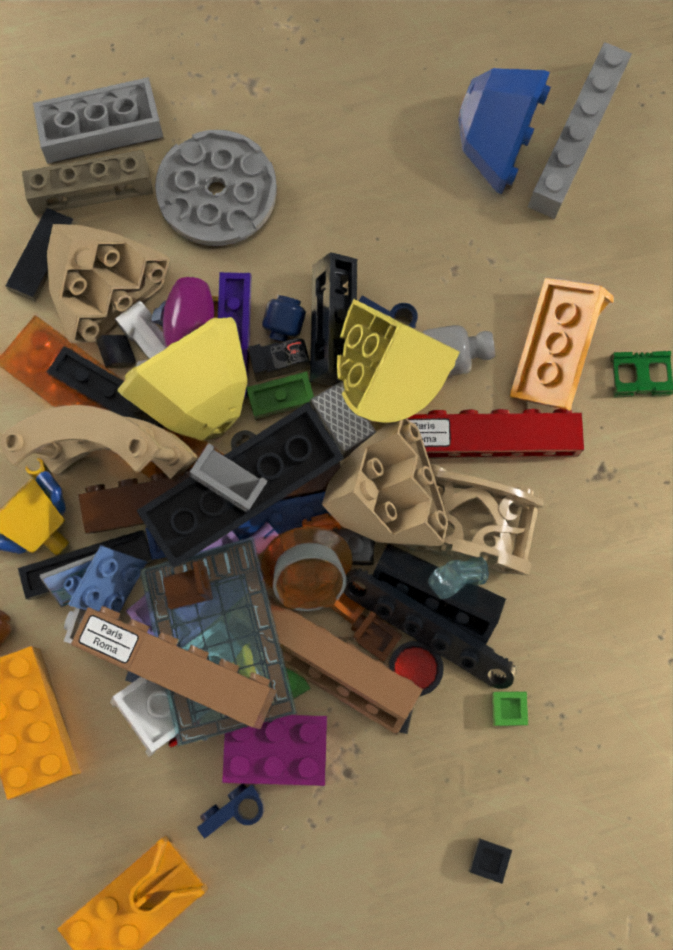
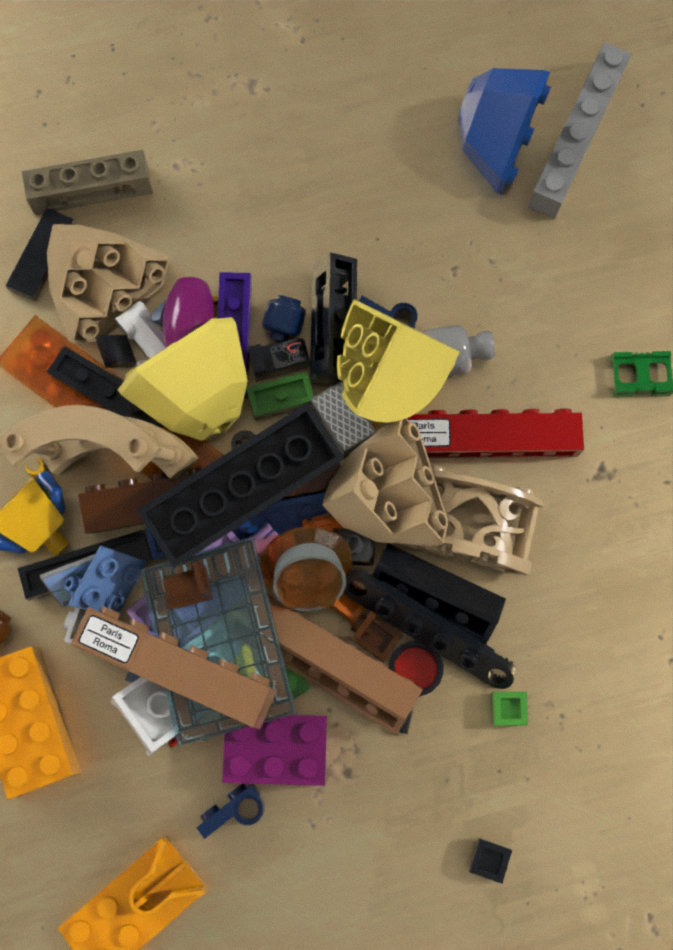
(97, 120): light grey slope -> none
(227, 215): light grey plate -> none
(227, 478): light grey panel -> none
(455, 574): clear light blue connector -> none
(558, 342): light orange plate -> none

